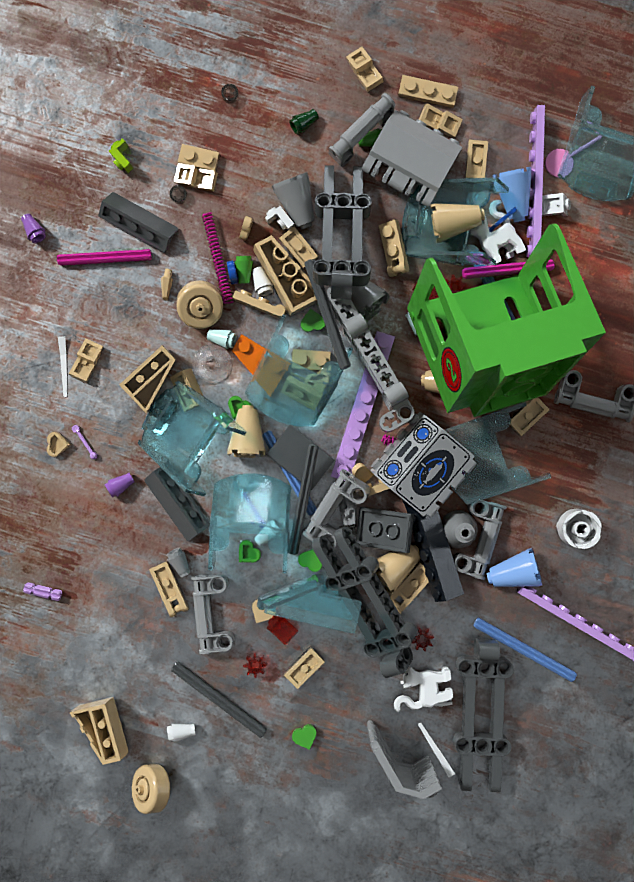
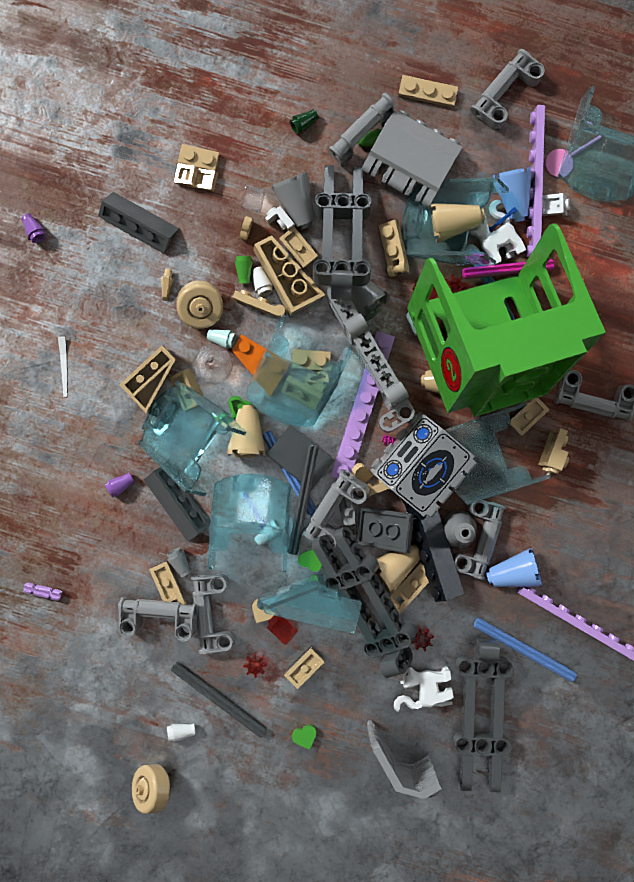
(57, 444): tan tile -> none
(76, 429): lavender hinge -> none
(86, 360): tan slope -> none
(103, 729): tan wedge -> none
(104, 257): dark pink axle -> none
(120, 161): lime bracket -> none
(132, 611): none -> light grey piece
(182, 190): clear smoke bush -> none
(213, 255): dark pink piece -> none
(229, 87): clear smoke bush -> none
(232, 272): blue tile -> none
(248, 552): bright green tile -> none
(253, 198): none -> clear panel
(312, 321): bright green tile -> none
(328, 318): dark grey axle -> none
(364, 69): tan slope -> none
(442, 121): tan slope -> none
(449, 771): white sticker -> none
(476, 159): tan plate -> none
(519, 68): none -> light grey piece
(552, 457): none -> tan plate
(590, 528): white brick -> none

